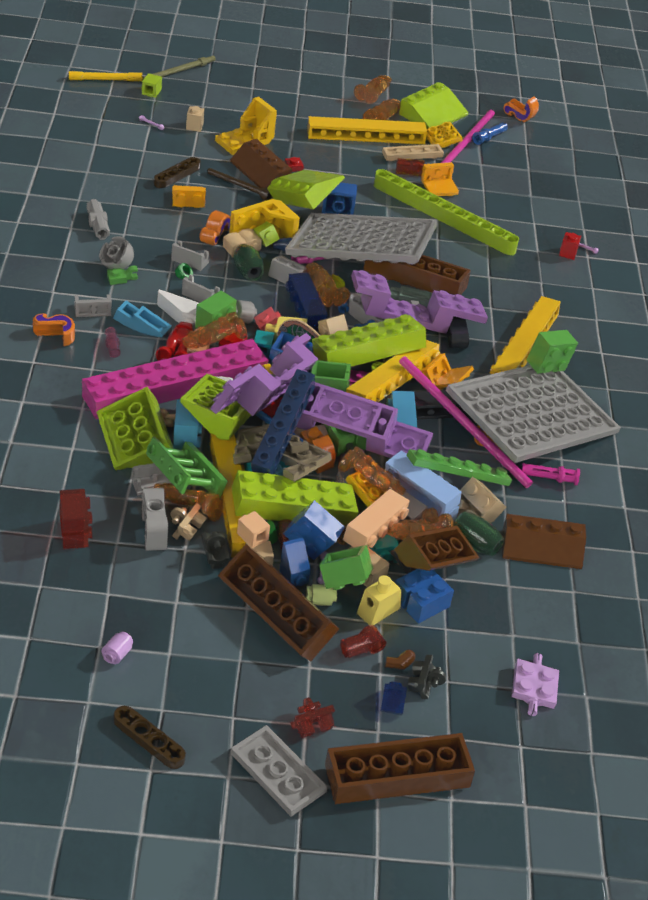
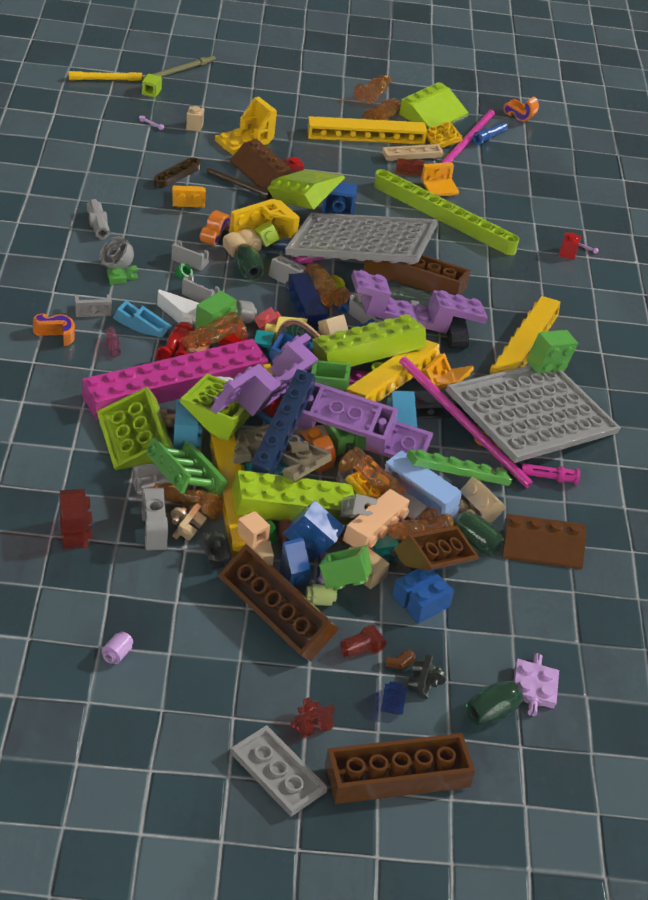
(151, 735): dark brown beam -> none
(355, 504): none -> light grey hinge
(379, 600): light yellow torso -> none
(494, 702): none -> clear green piece

